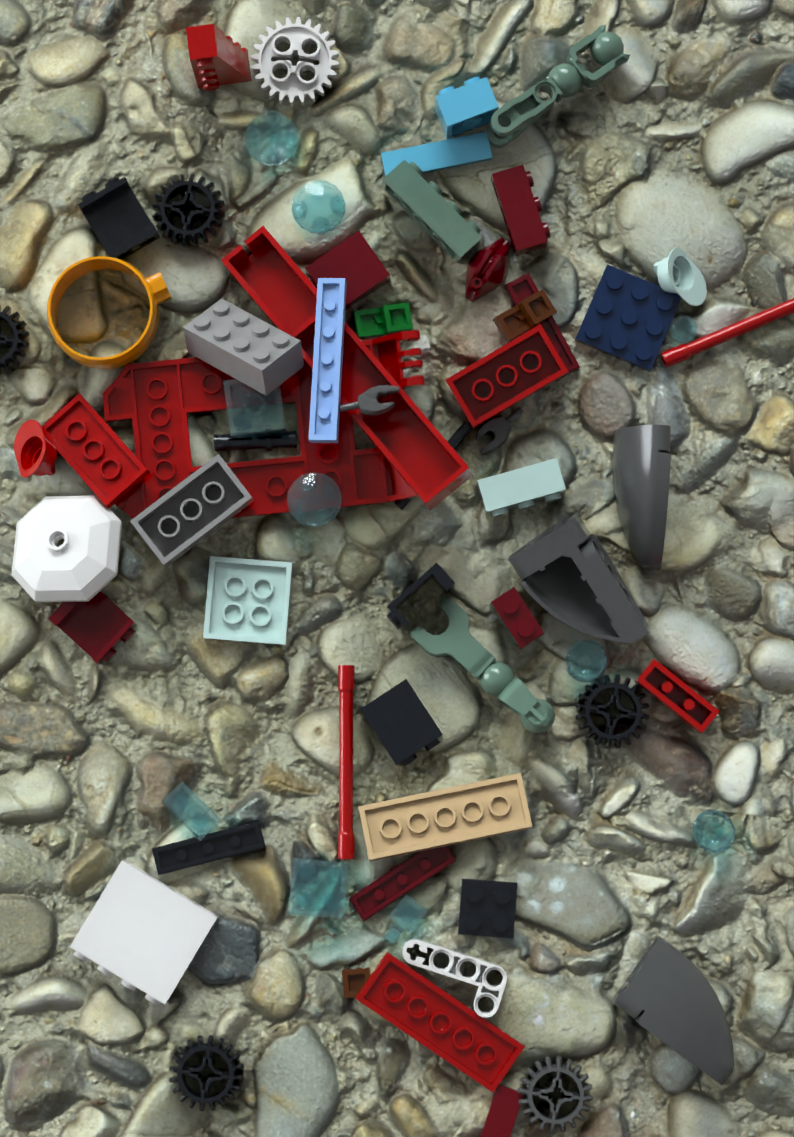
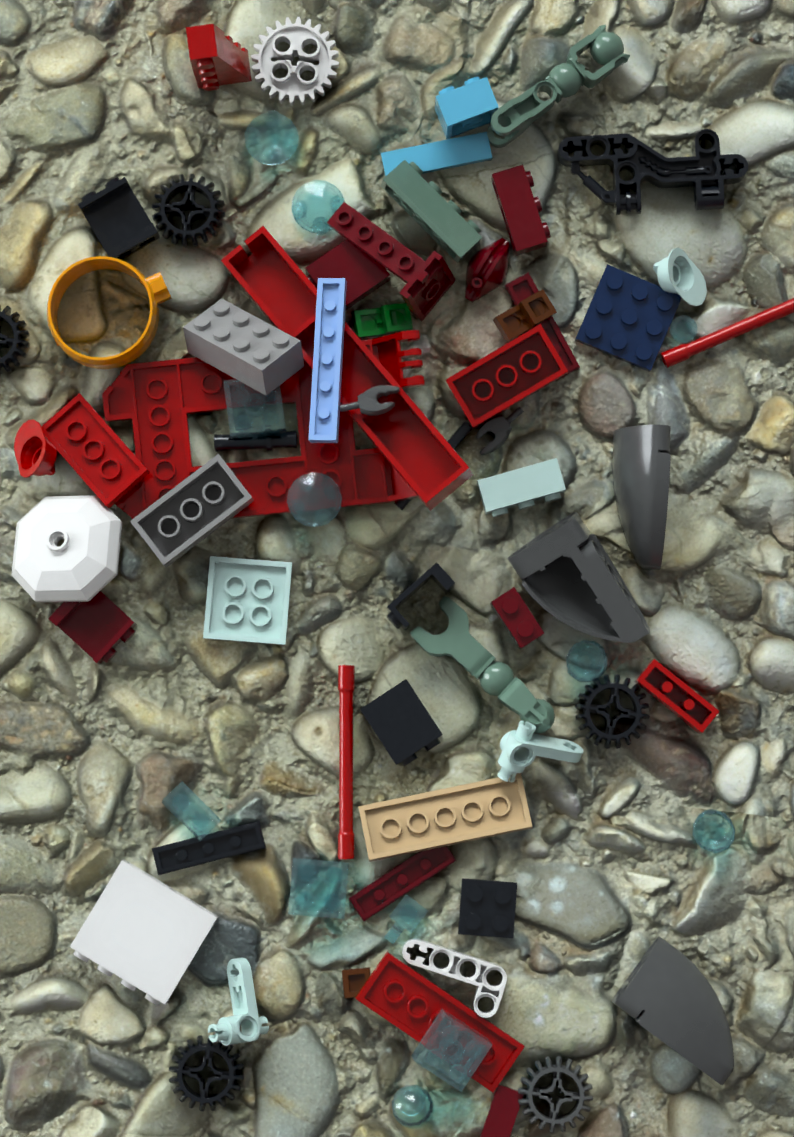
(243, 1006): none -> light aqua piece
(412, 1106): none -> clear light blue hair
(425, 280): none -> dark red bracket
(451, 1050): none -> clear light blue brick
(522, 746): none -> light aqua piece
(648, 165): none -> black beam

